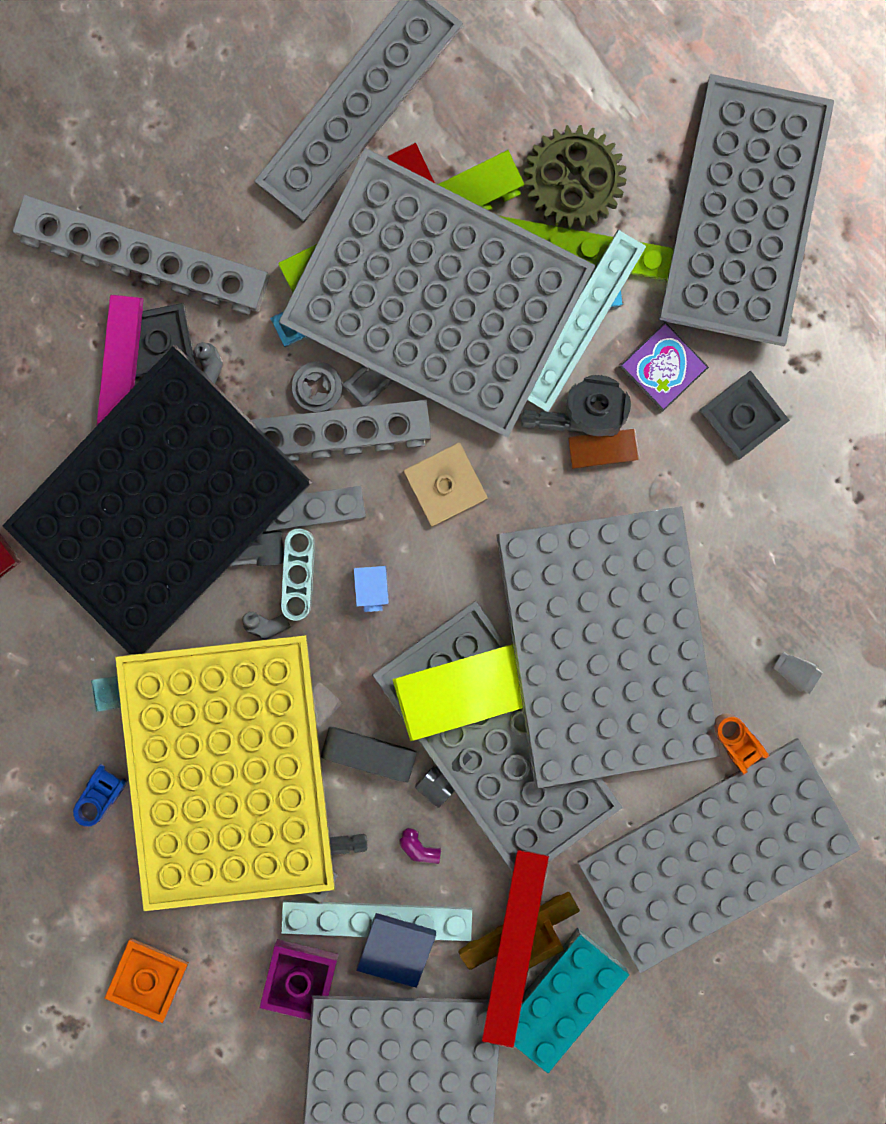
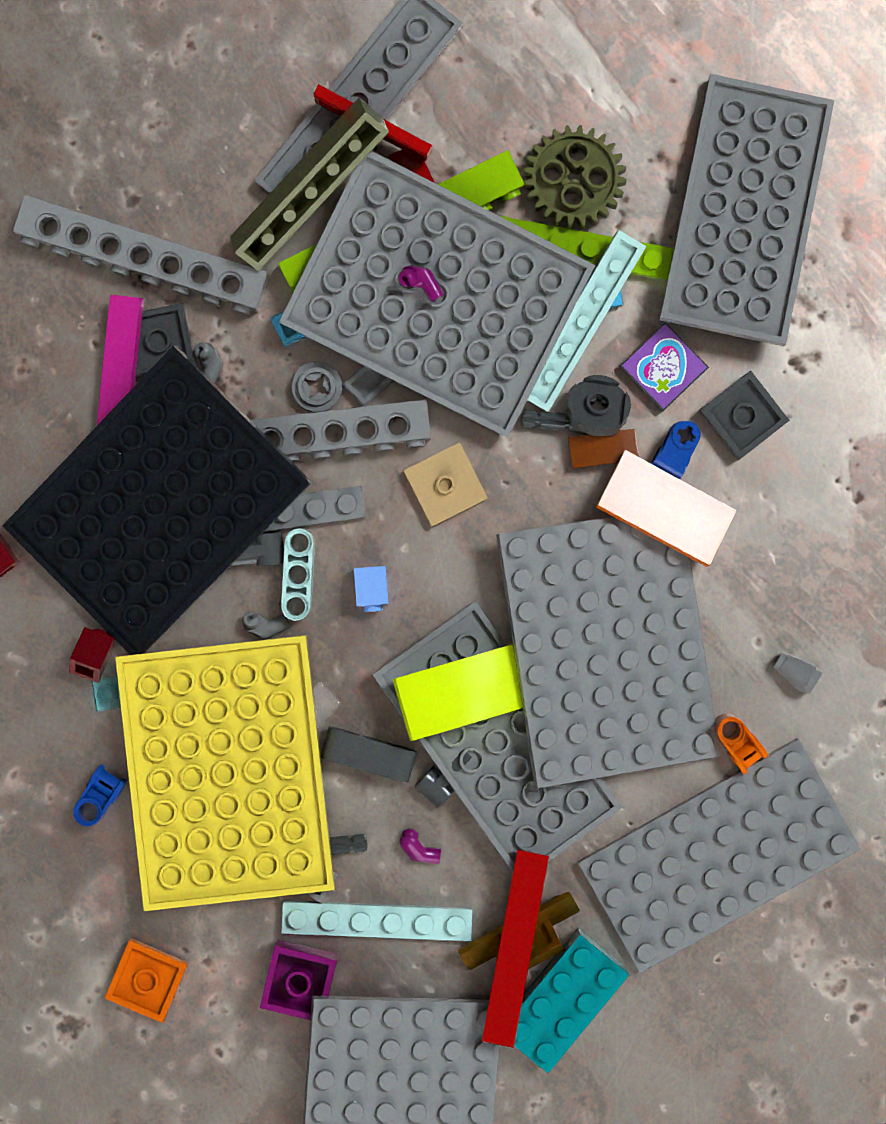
(91, 654): none -> dark red brick
(309, 184): none -> olive brick
(395, 136): none -> red tile
(396, 950): dark blue tile -> none
(421, 278): none -> magenta arm
(666, 508): none -> tile
(673, 455): none -> blue piece

